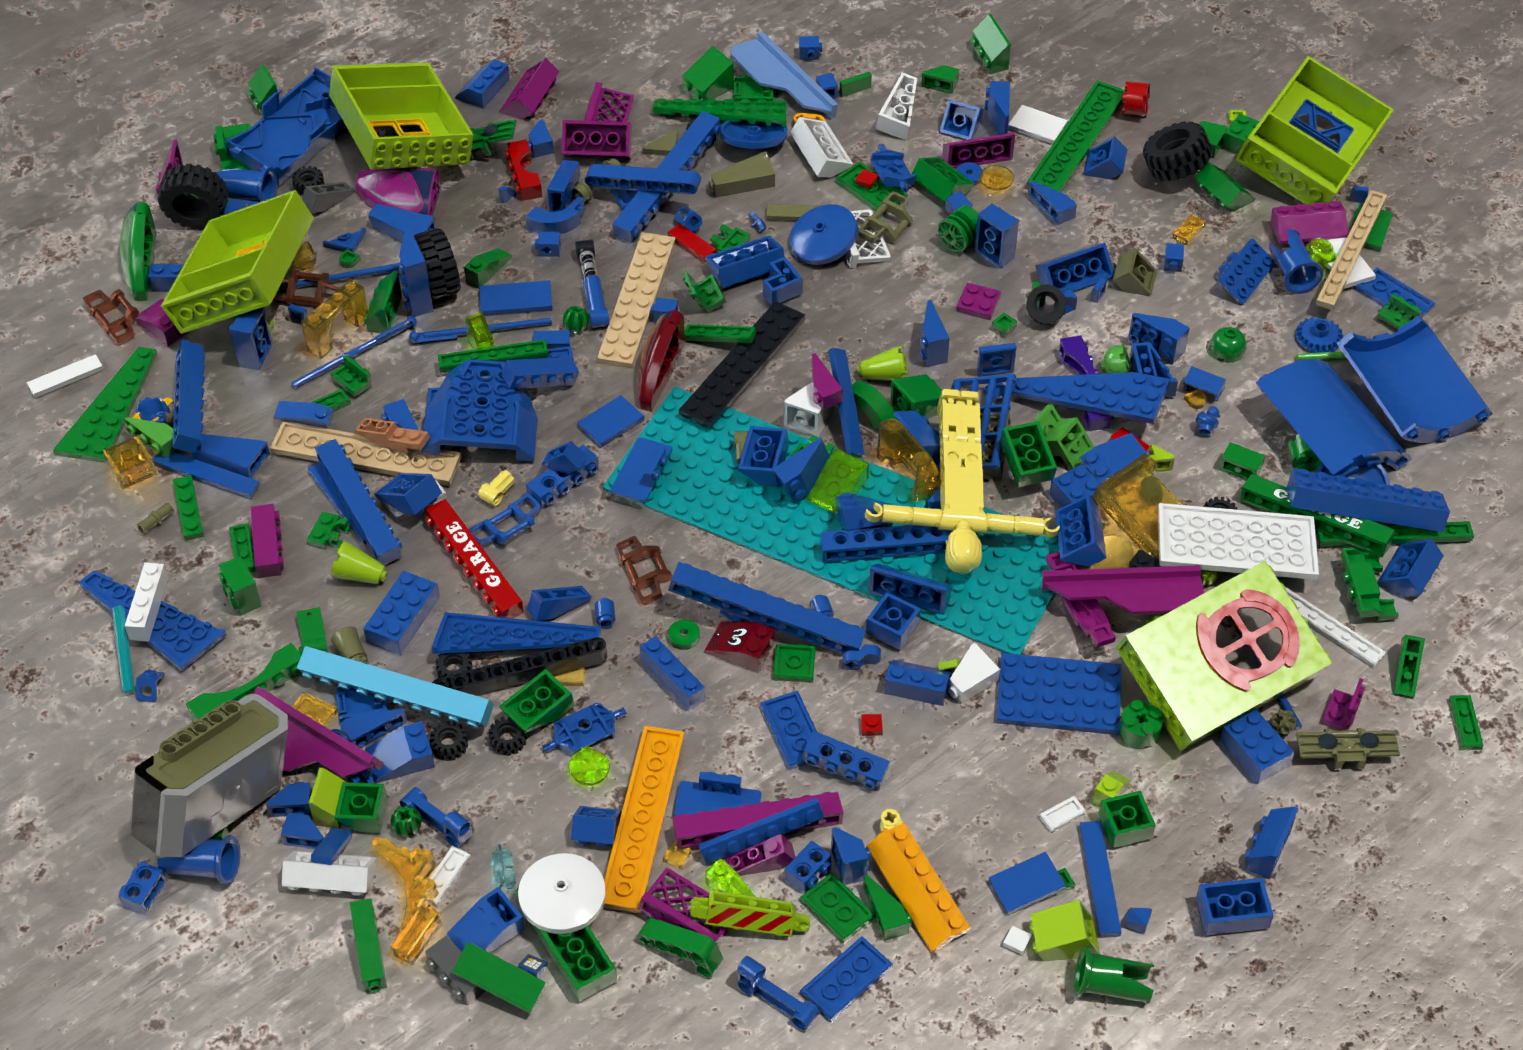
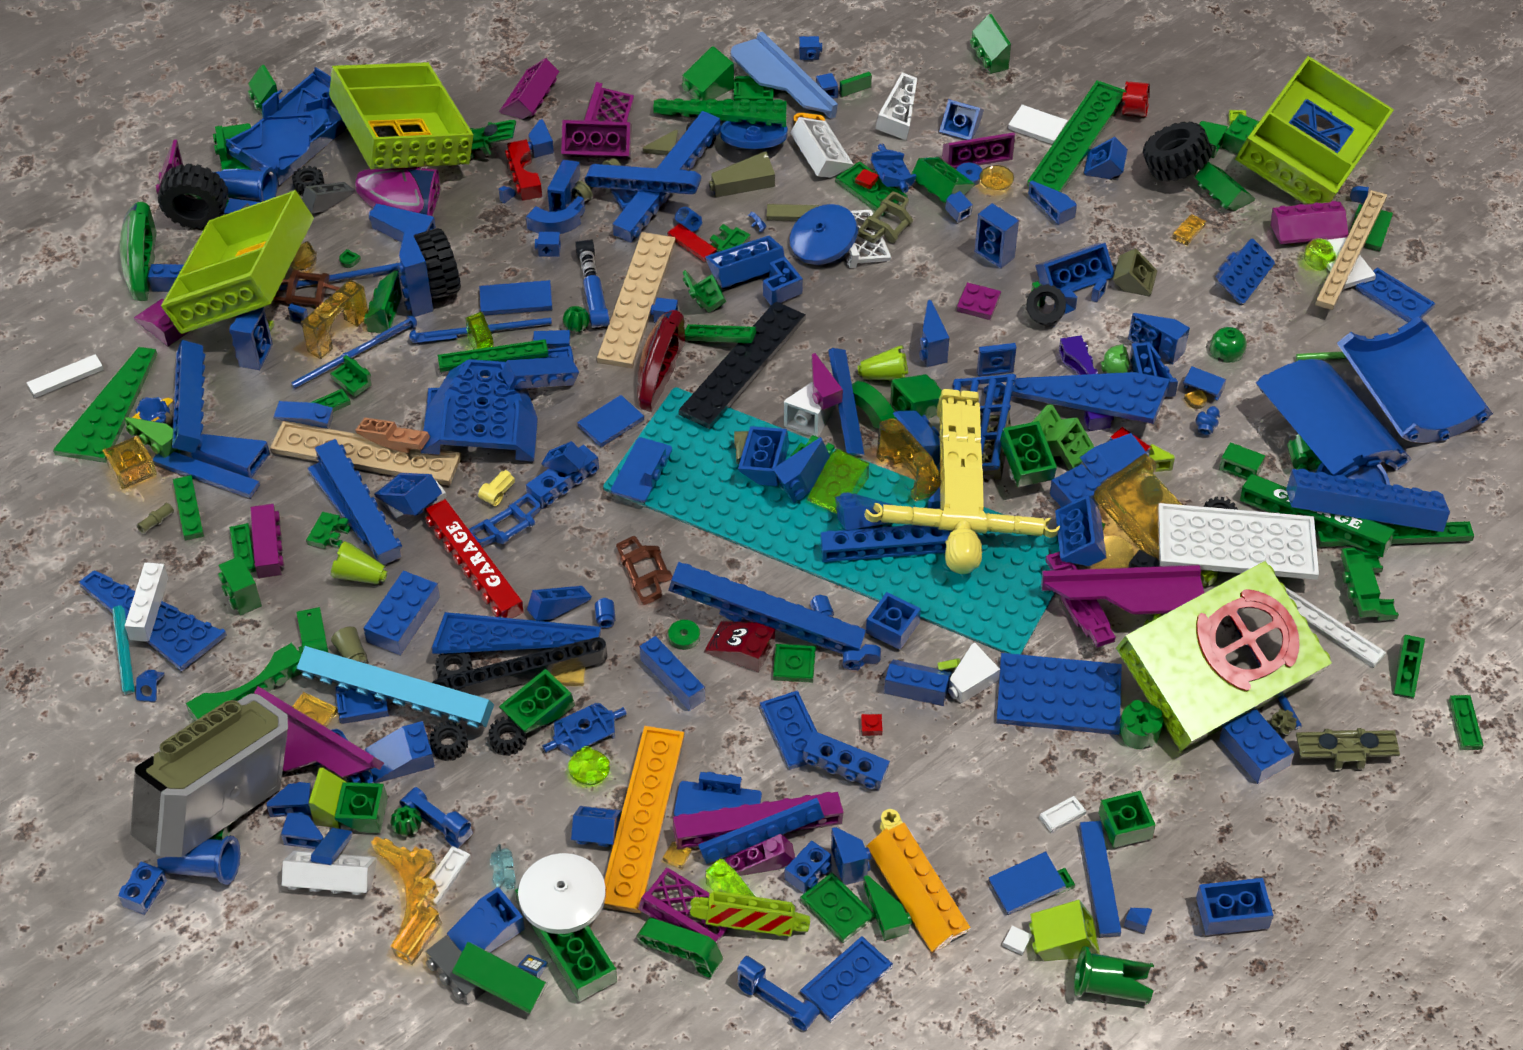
(108, 305): copper bar -> none
(346, 241): blue tile -> none
(368, 727): blue slope -> none
(368, 945): green slope -> none
(400, 414): blue slope -> none
(485, 84): blue slope -> none
(485, 266): green slope -> none
(910, 587): blue slope -> none
(941, 78): green slope -> none
(959, 228): green wheel -> none
(998, 105): blue slope -> none
(1004, 323): green plate -> none
(1110, 786): lime slope -> none
(1173, 257): blue brick -> none
(1270, 841): blue slope -> none
(1297, 265): blue piece -> none
(1318, 335): blue gear -> none
(1343, 708): magenta bracket -> none
(1398, 312): green bracket -> none
(1411, 568): blue slope -> none

